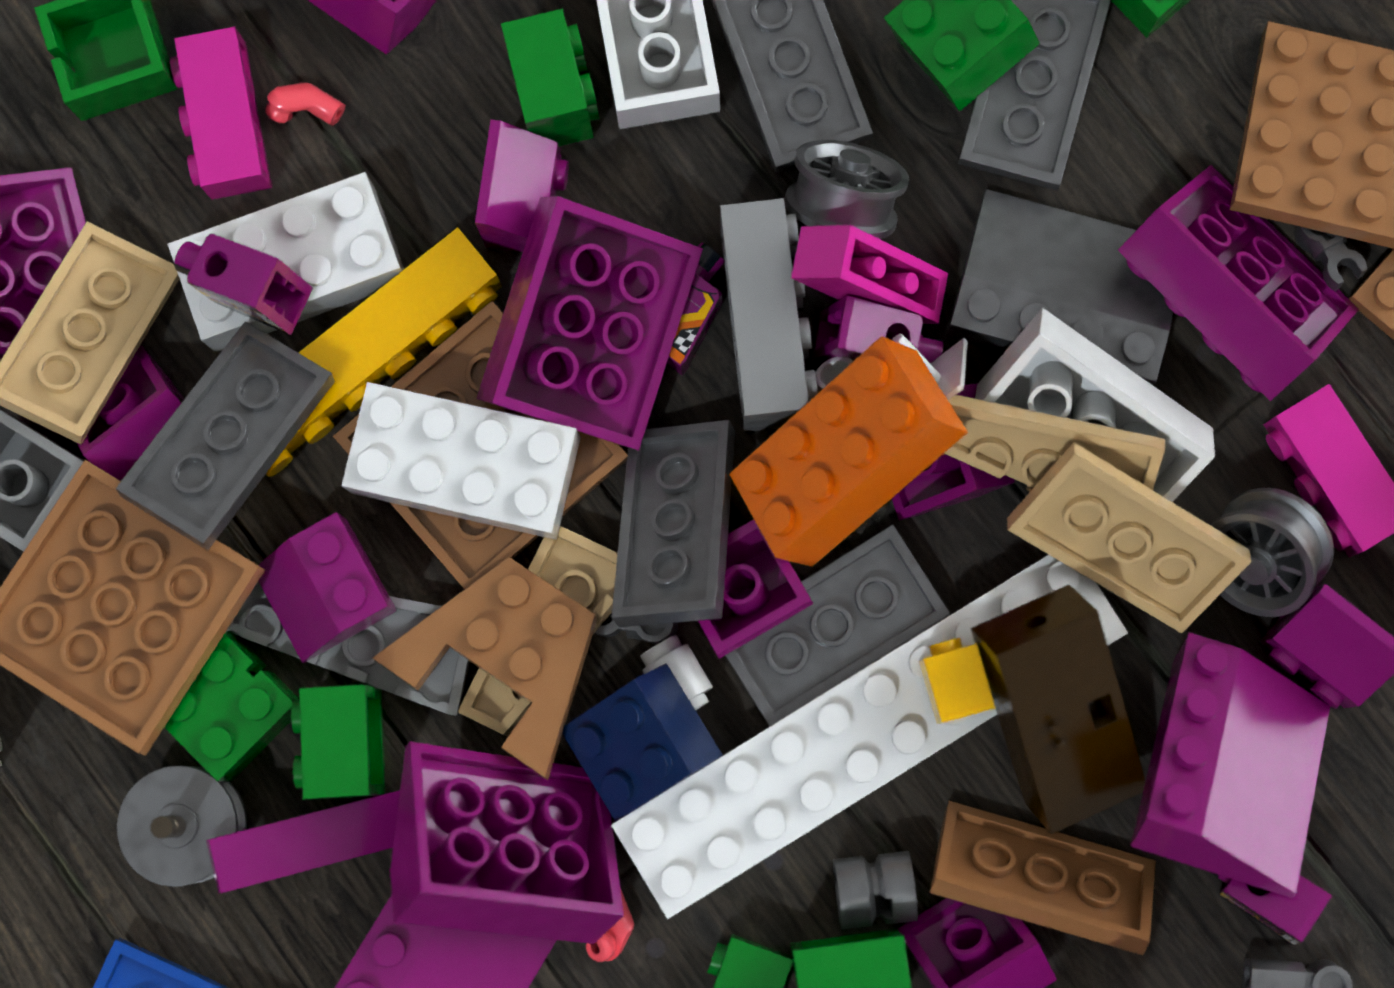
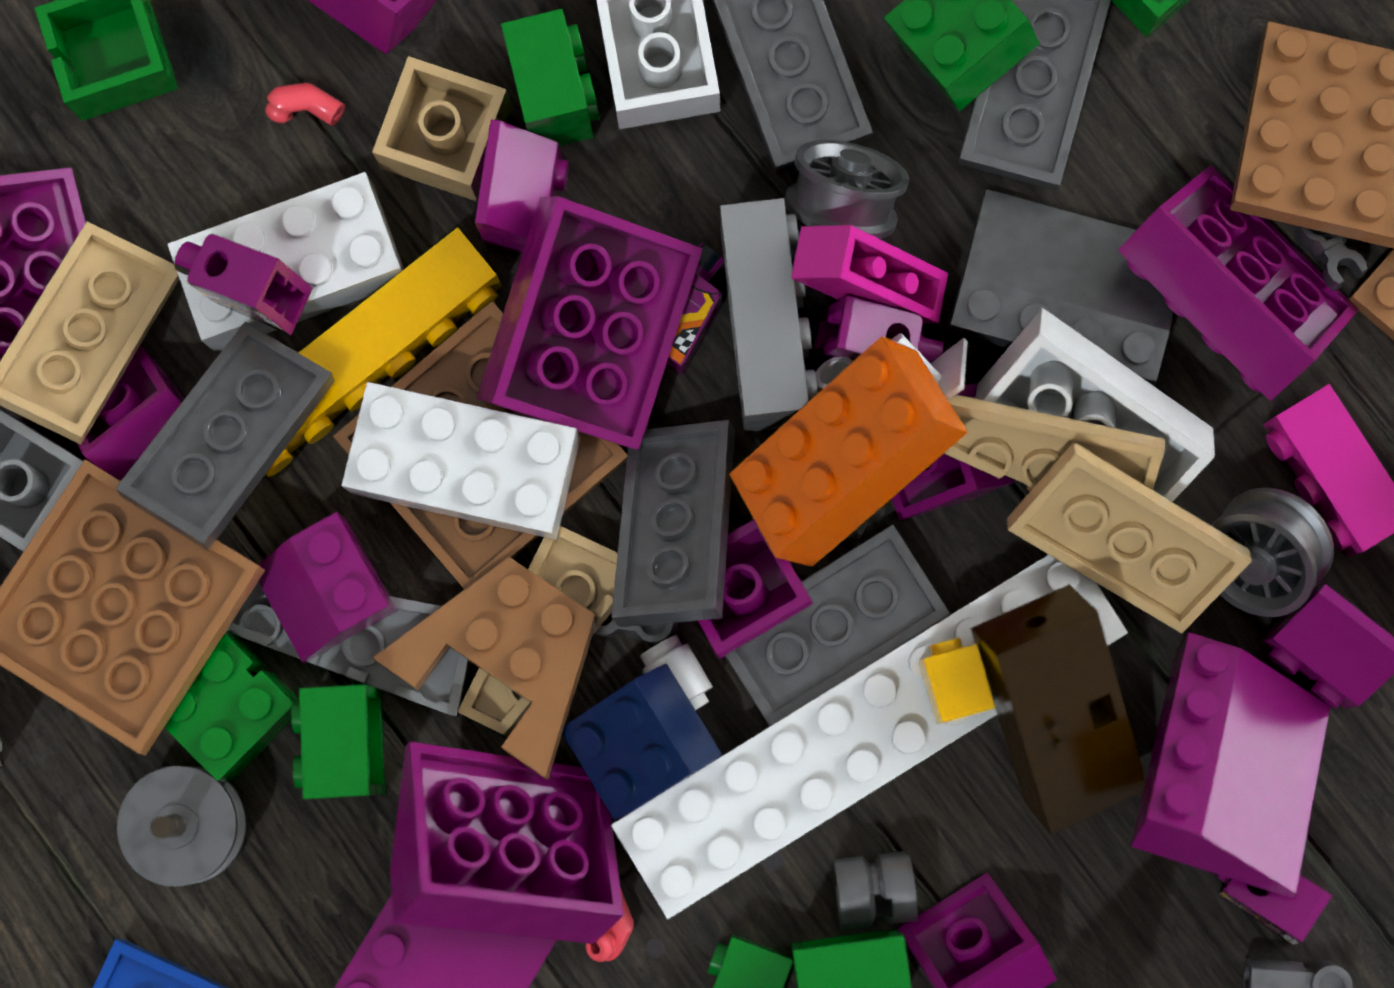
(220, 113): dark pink brick -> none
(303, 842): magenta tile -> none
(440, 127): none -> tan brick
(1045, 877): medium nougat plate -> none

